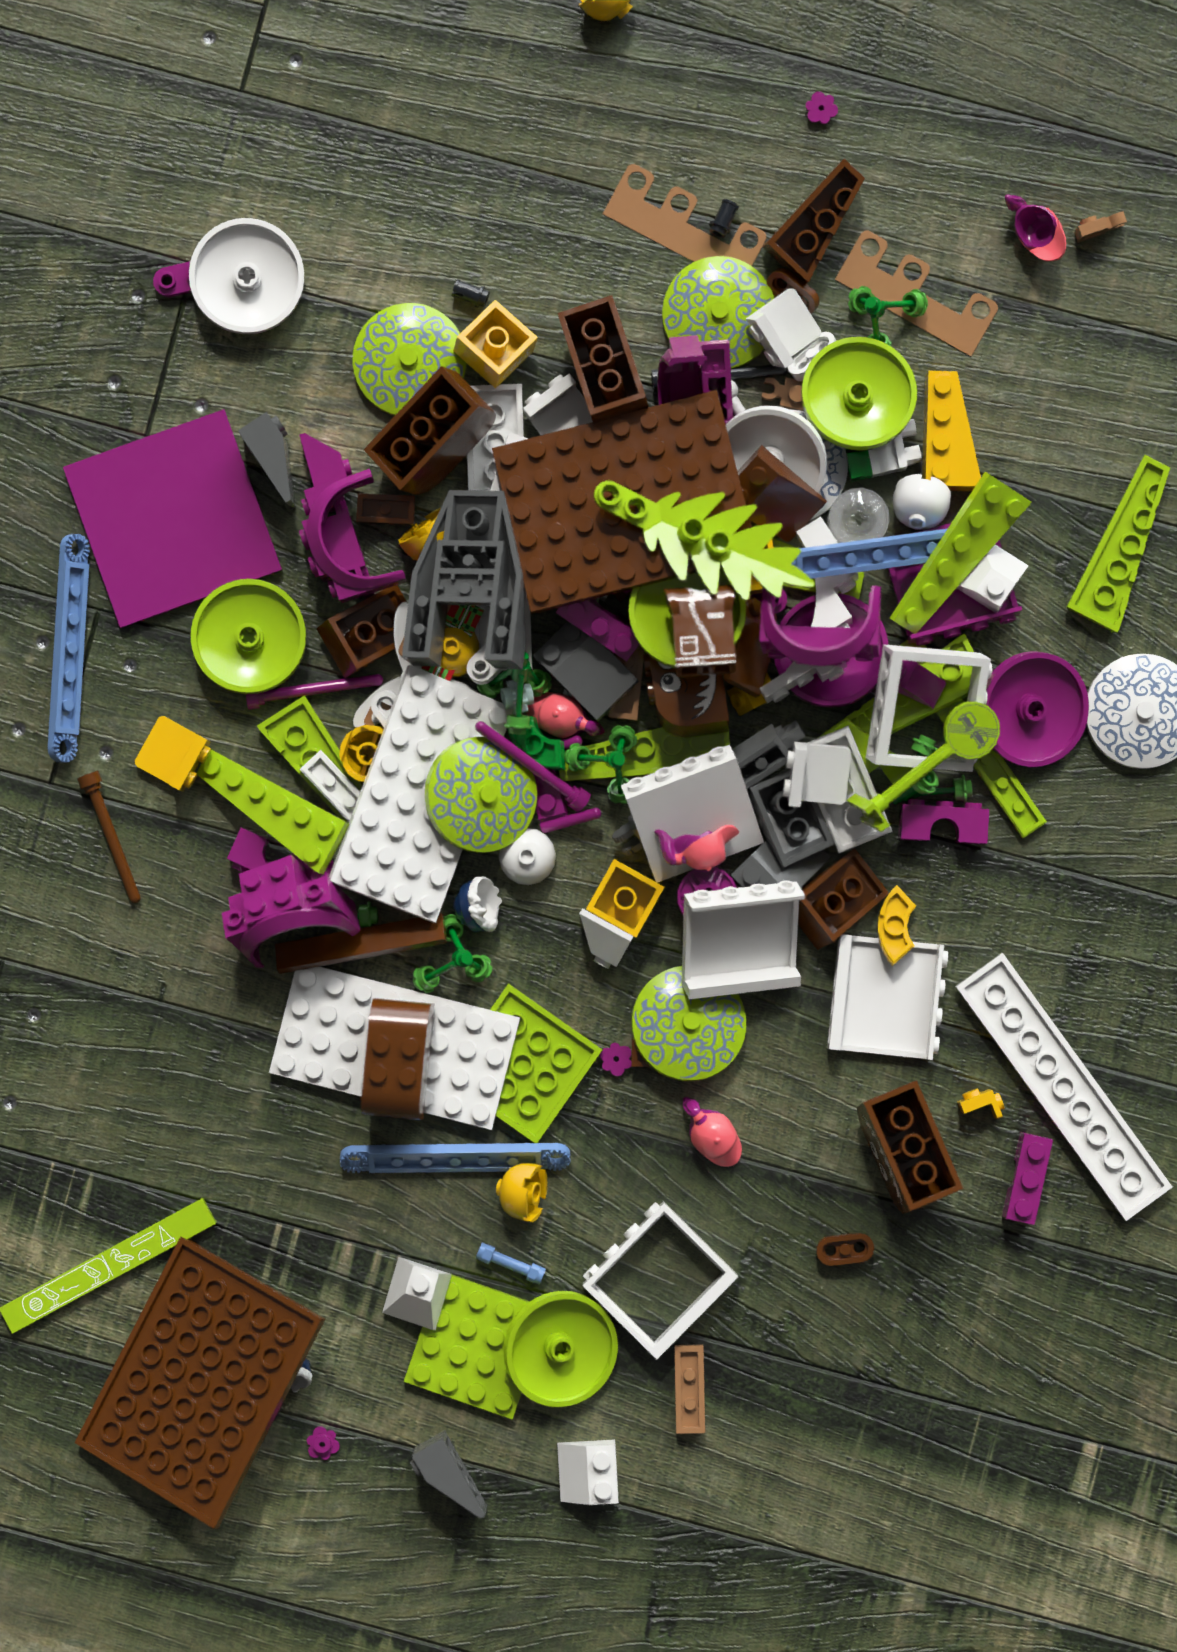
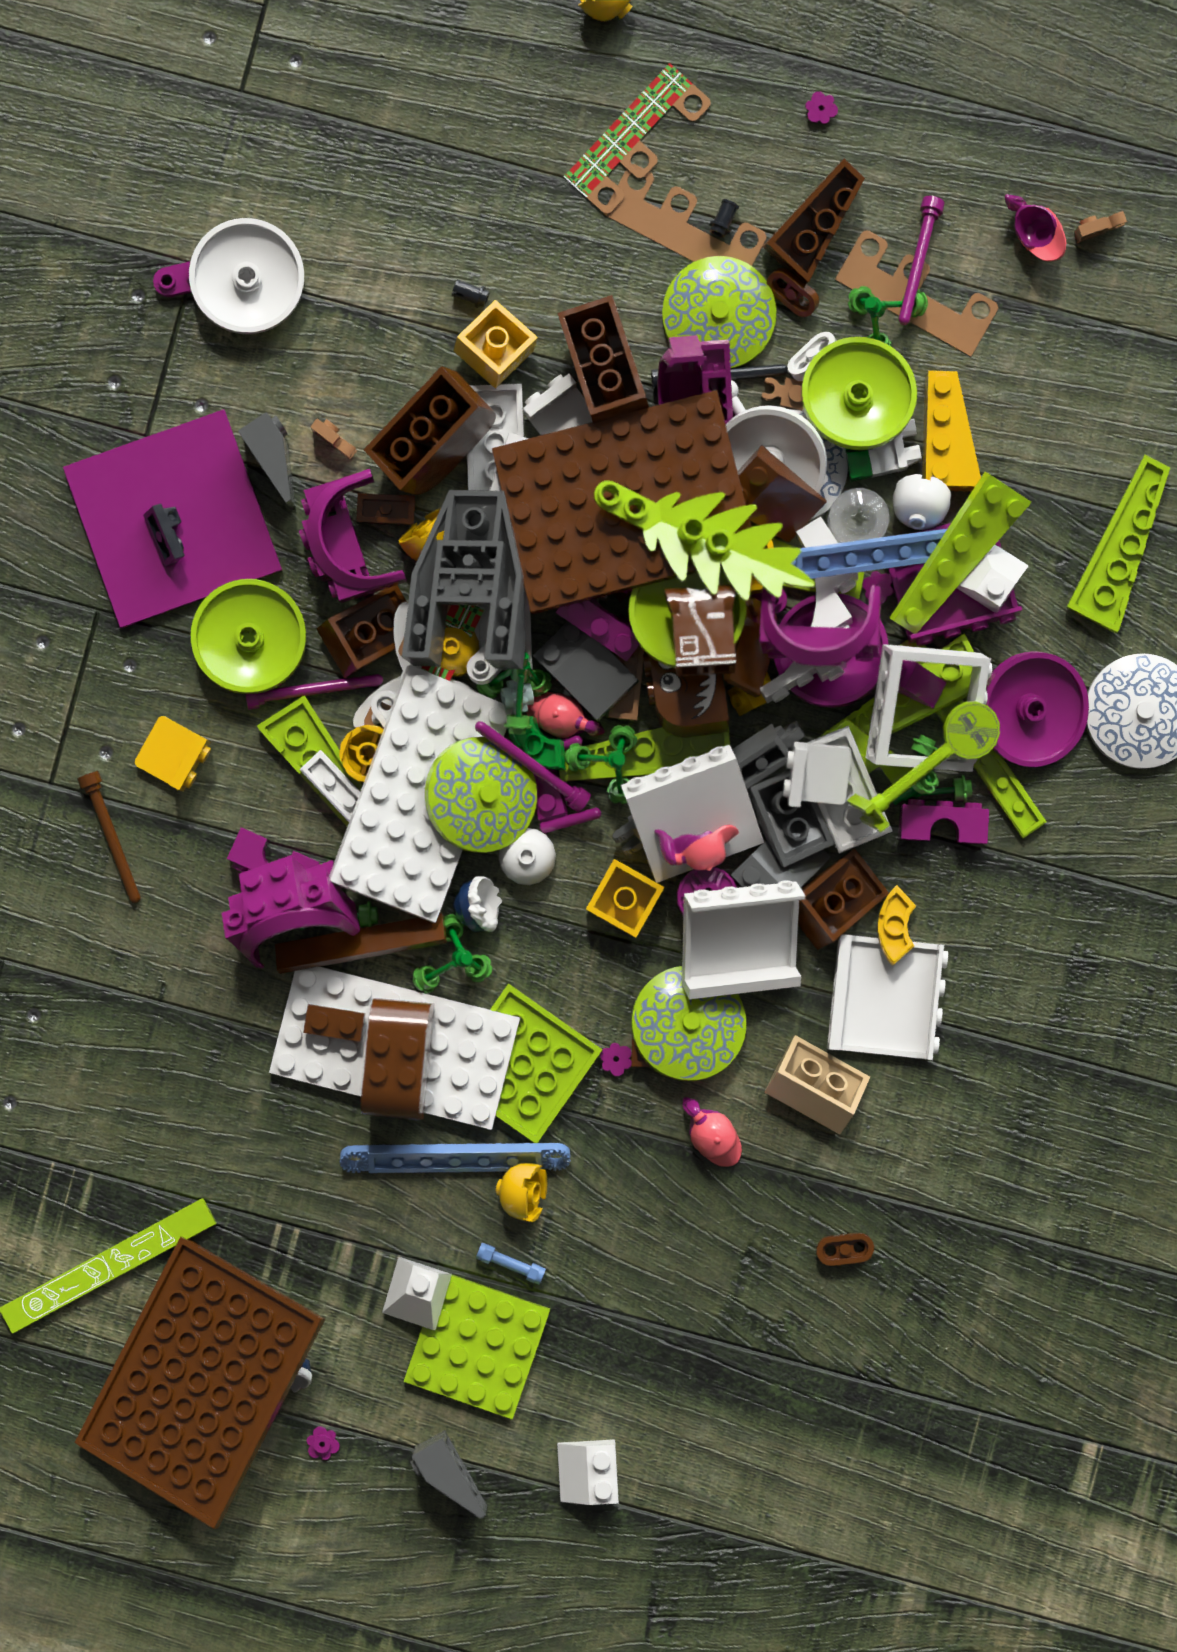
(68, 648): medium blue plate -> none
(160, 523): none -> black hinge
(287, 817): lime wing -> none
(323, 461): magenta slope -> none
(328, 432): none -> medium nougat plate
(334, 1022): none -> reddish brown plate
(401, 352): lime dish -> none
(560, 1348): lime dish -> none
(604, 939): white slope -> none
(624, 135): none -> piece
(682, 1323): white window -> none
(689, 1389): medium nougat plate -> none
(783, 327): white bracket -> none
(817, 1085): none -> tan slope
(884, 580): none -> magenta plant
(908, 1148): reddish brown brick -> none
(931, 209): none -> magenta piece
(975, 1099): yellow bracket -> none
(1028, 1180): magenta arch -> none
(1063, 1087): white plate -> none

